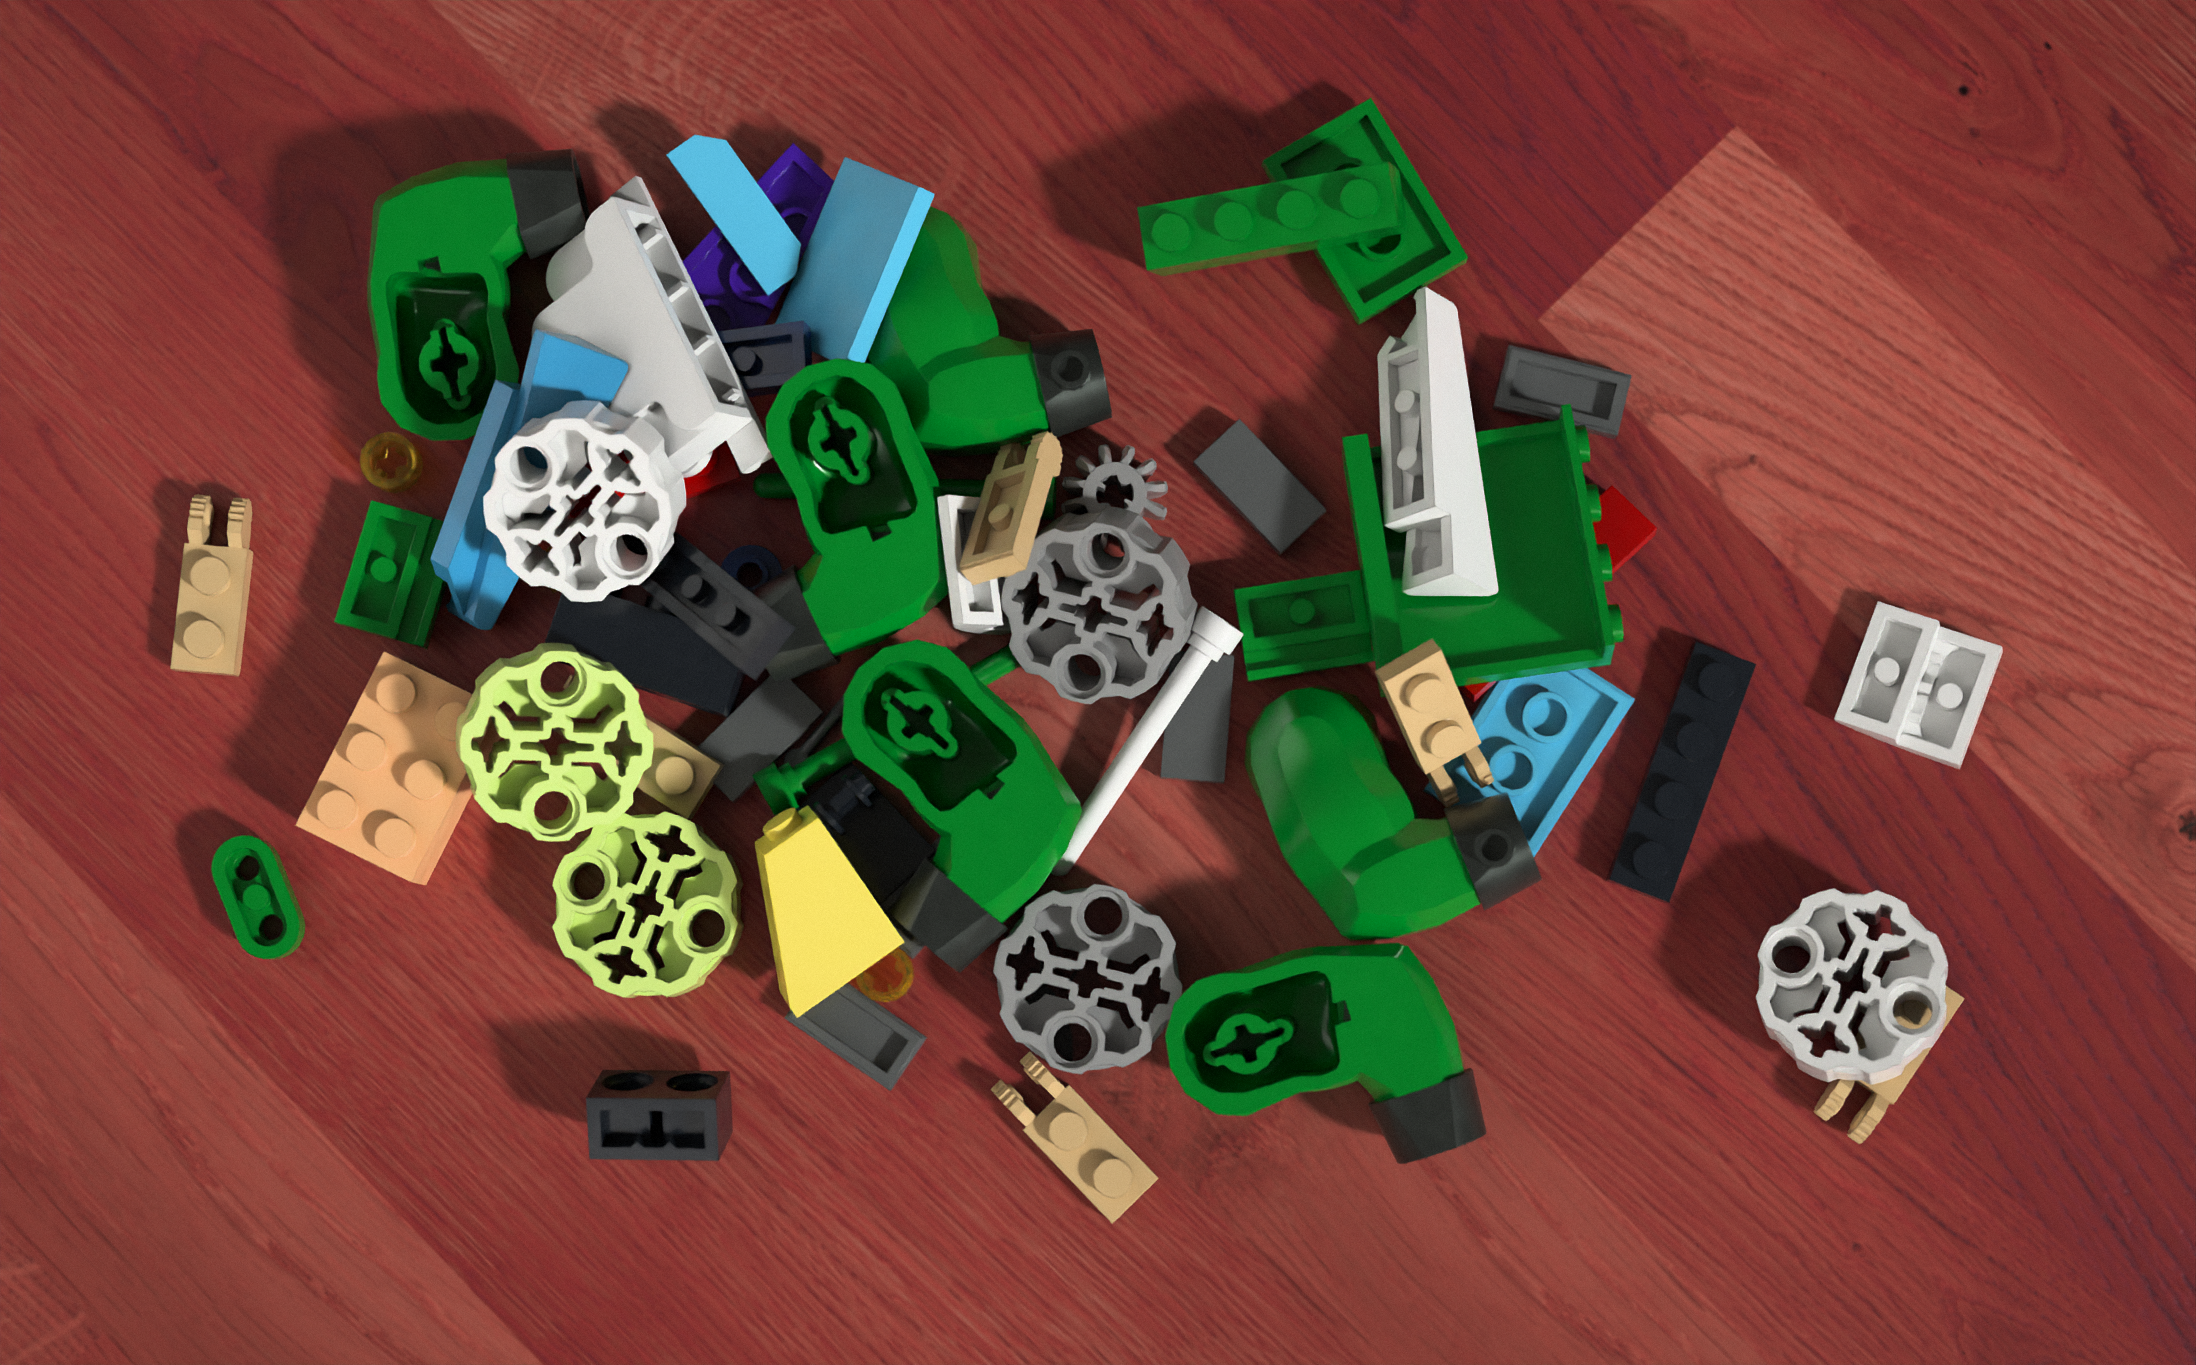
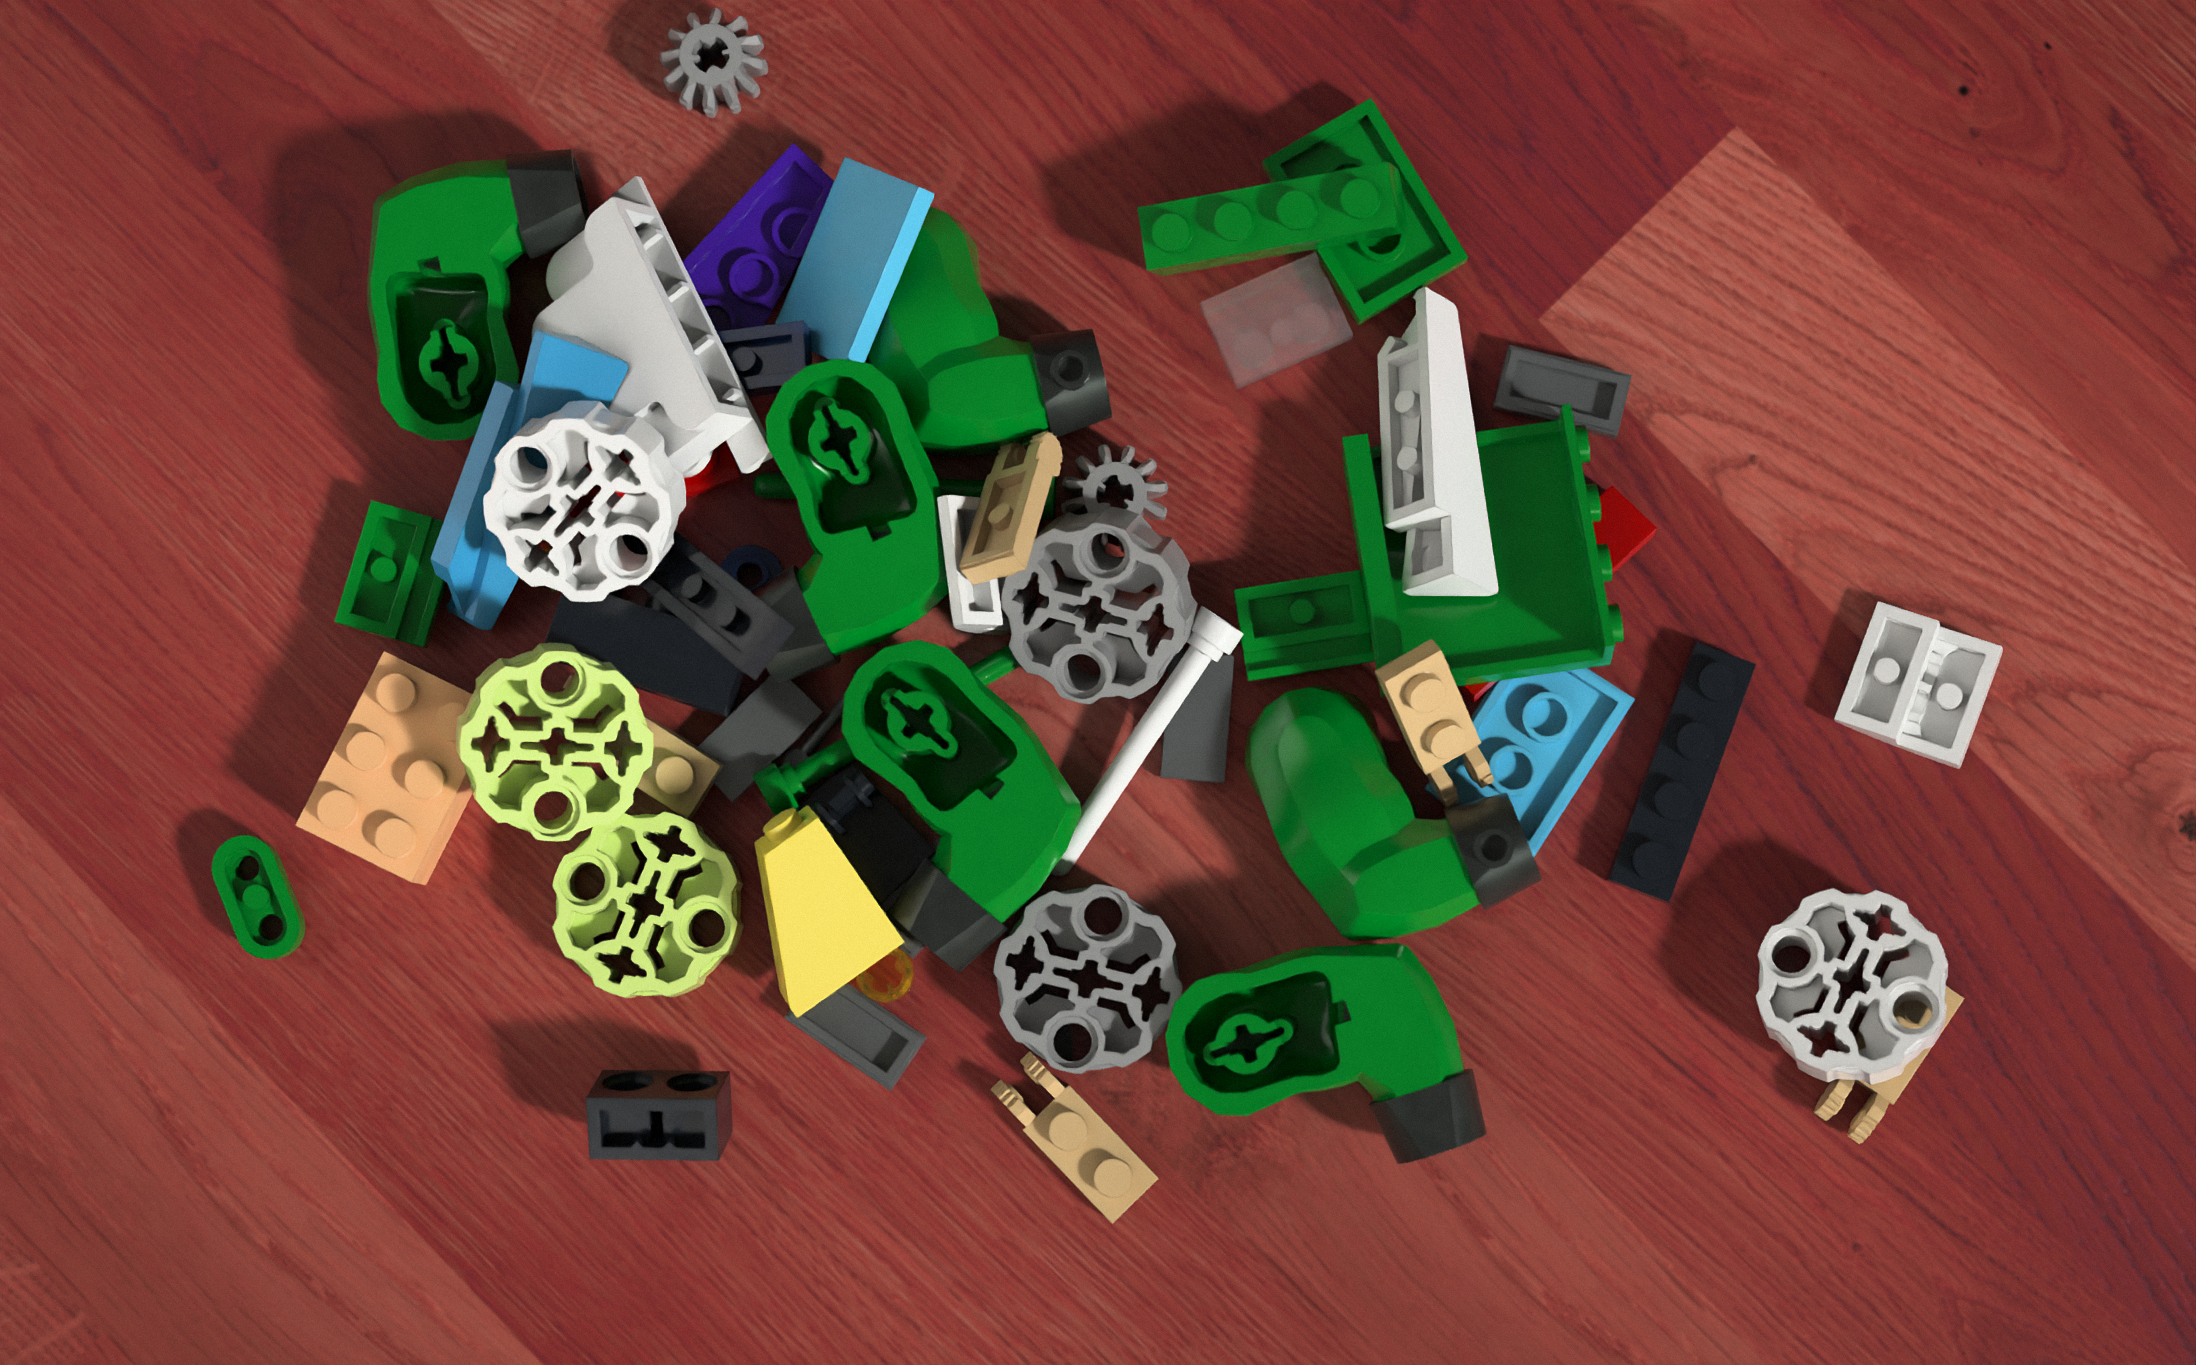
(213, 592): tan hinge -> none
(377, 449): clear yellow bush -> none
(711, 42): none -> light grey gear
(739, 209): medium azure piece -> none
(1259, 487): dark grey tile -> none
(1276, 320): none -> clear plate

